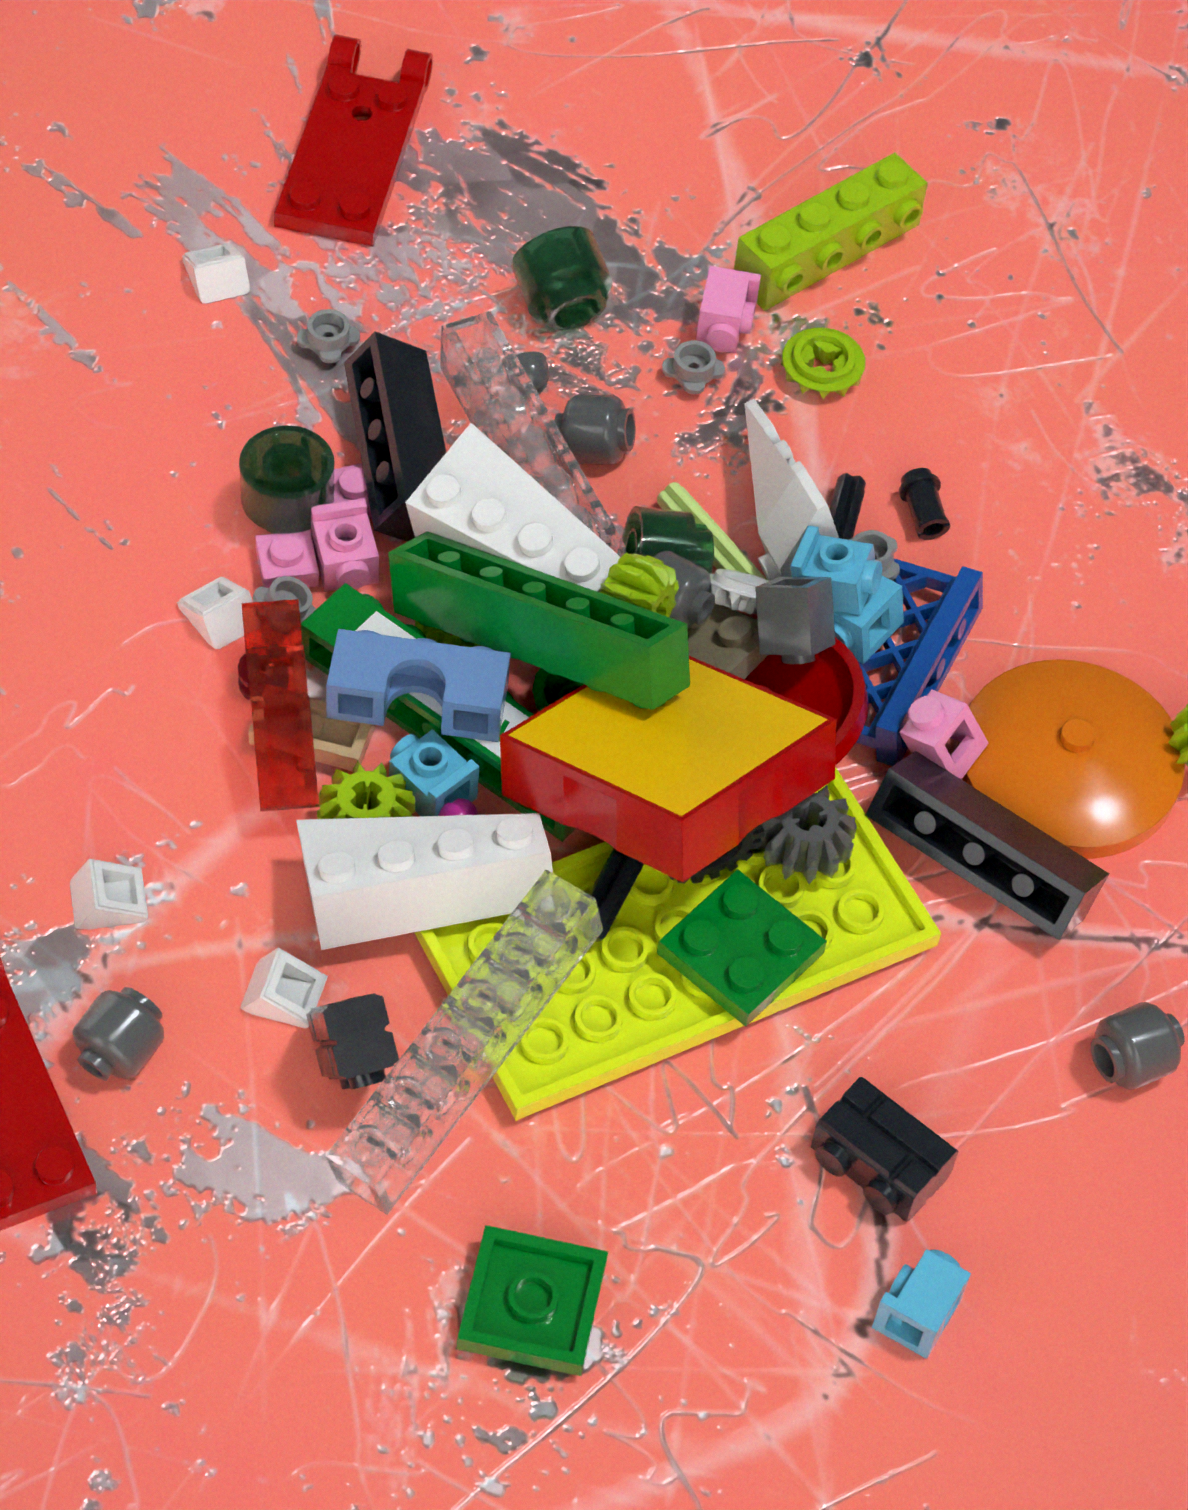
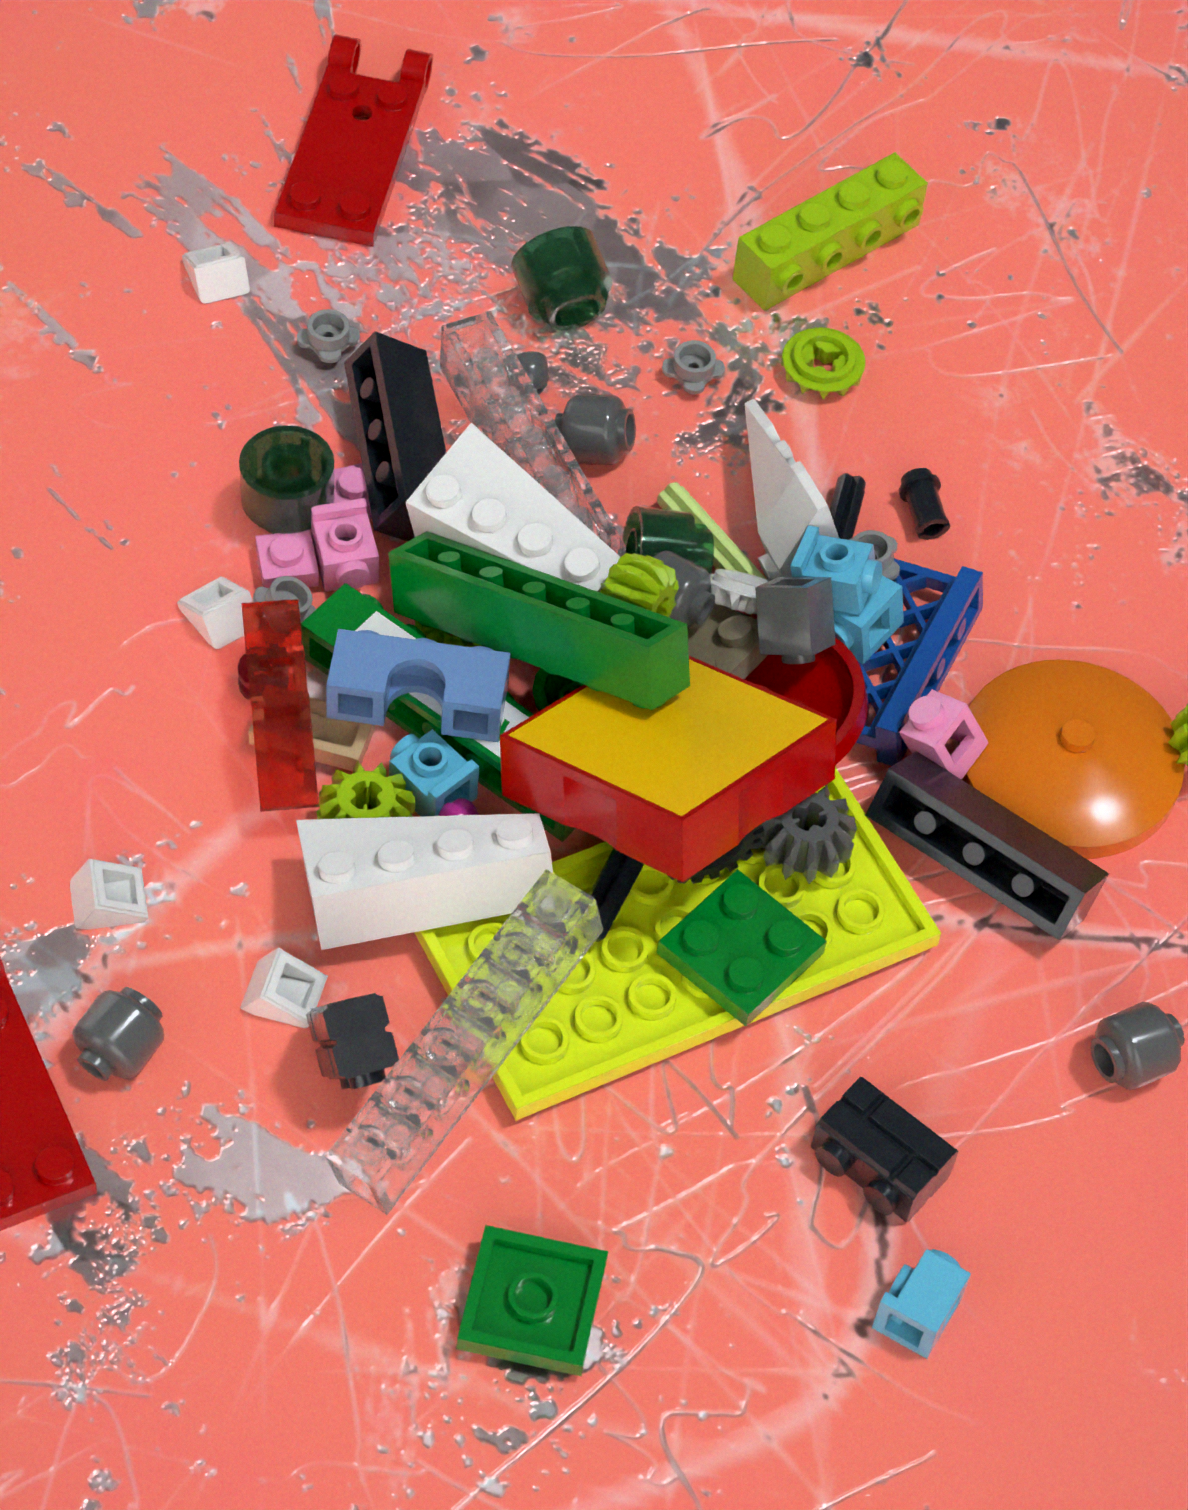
(727, 307): bright pink brick -> none

